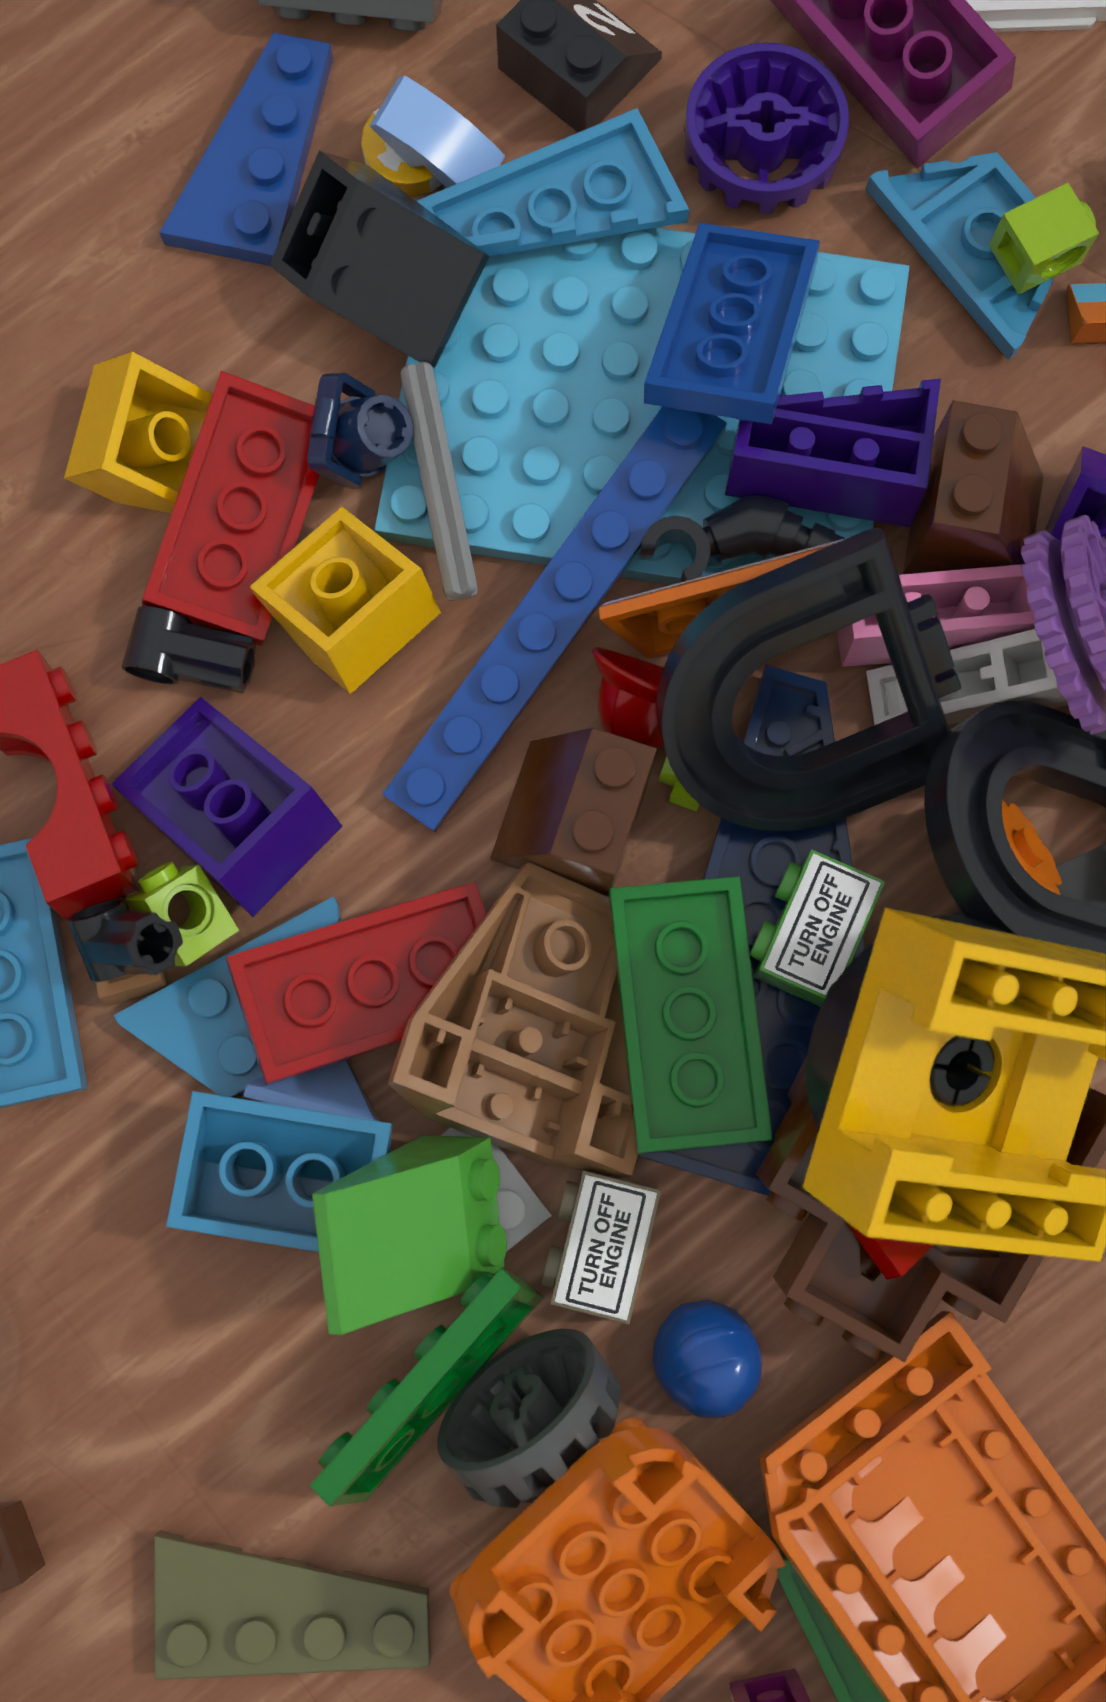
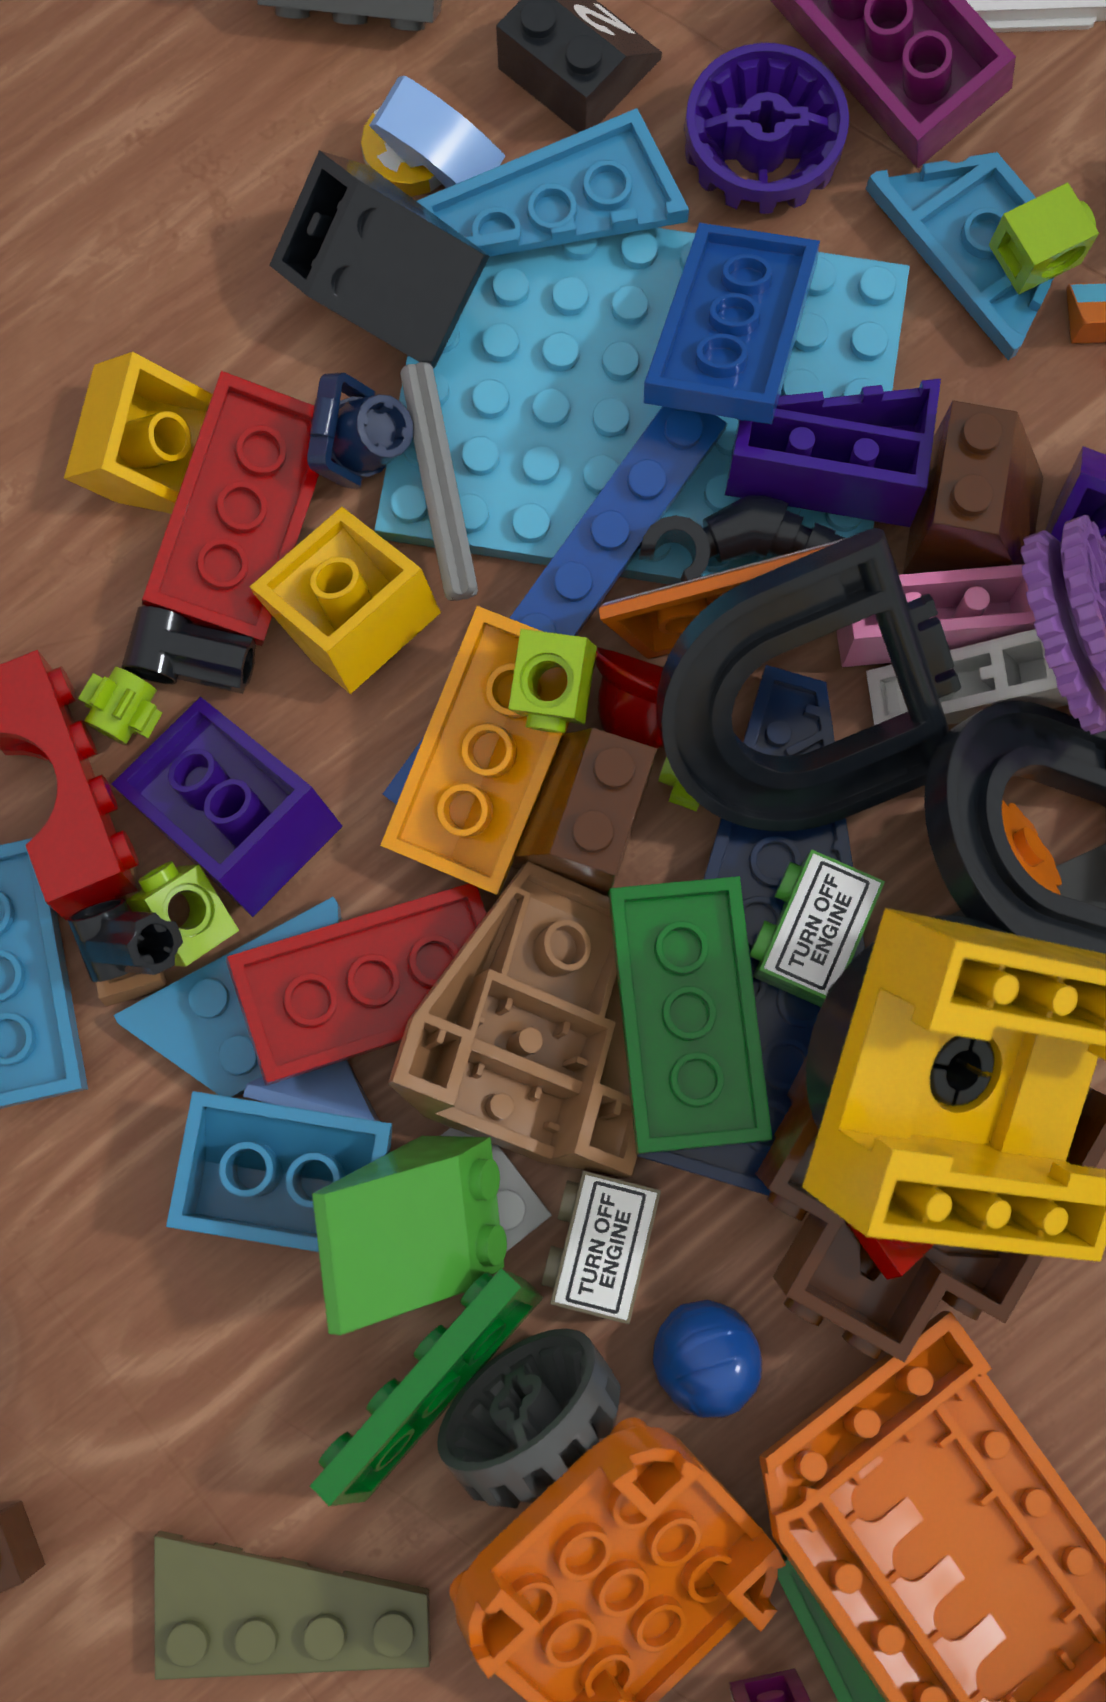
(120, 705): none -> lime gear
(257, 158): blue wing -> none
(476, 763): none -> light orange slope
(535, 655): none -> lime brick

